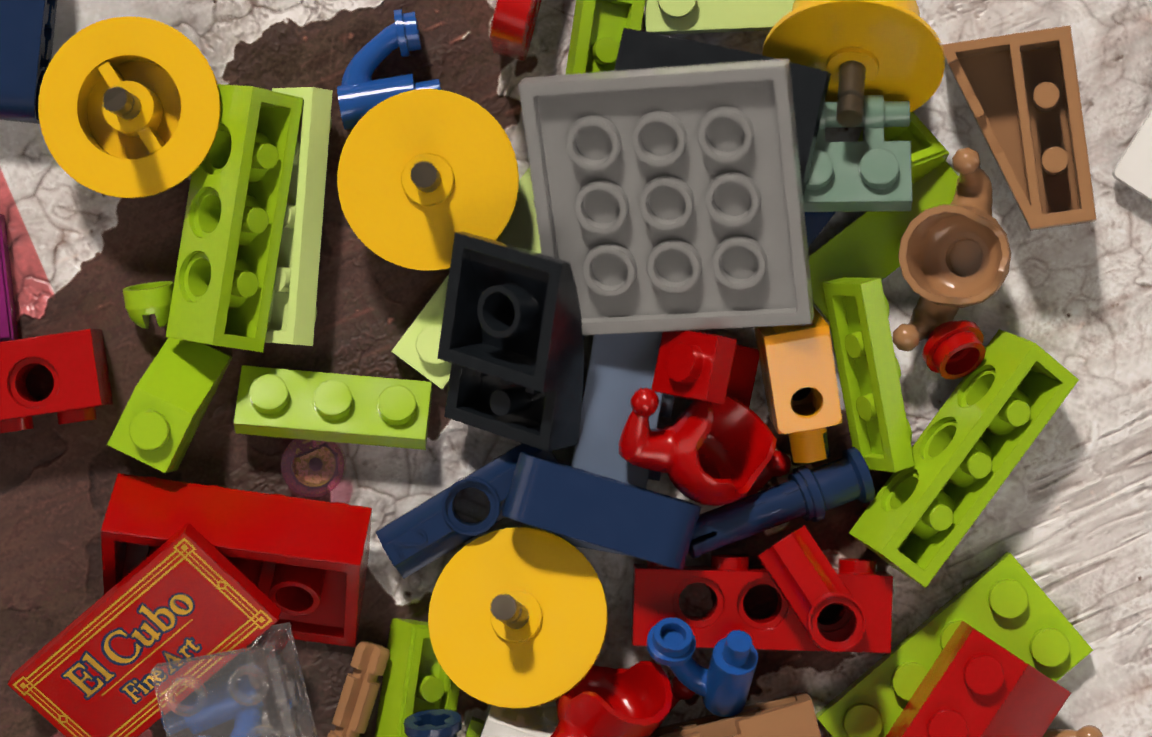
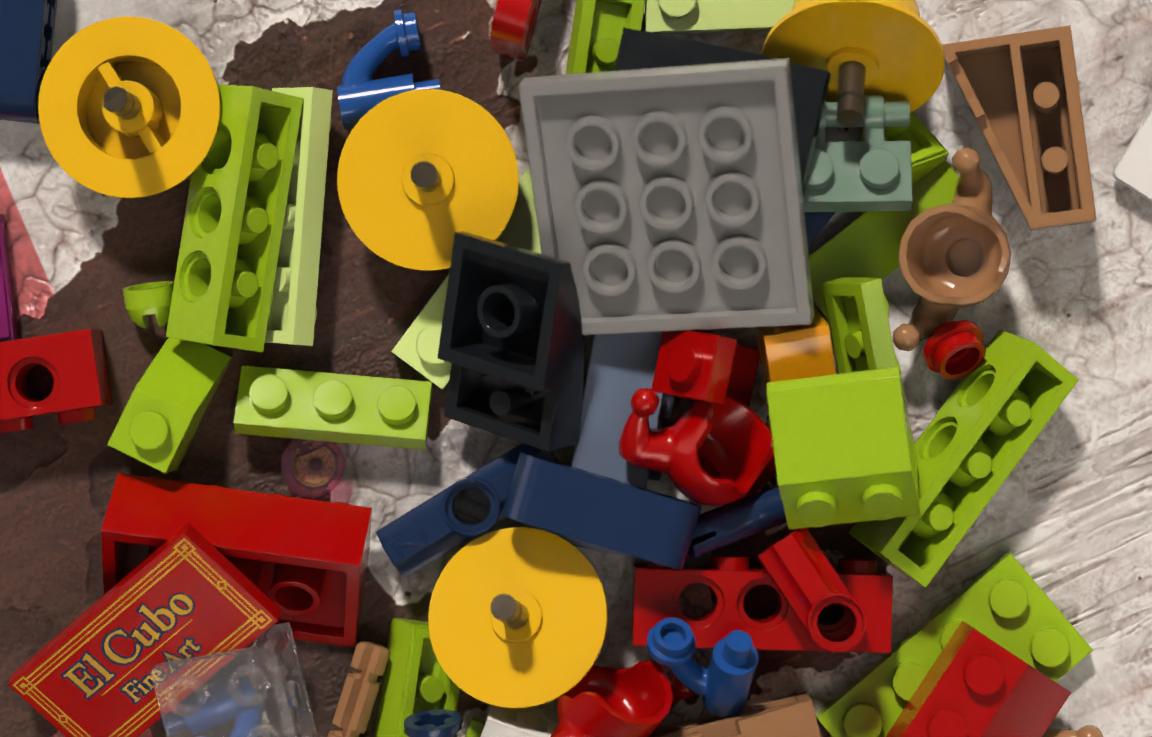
(843, 448): none -> lime slope

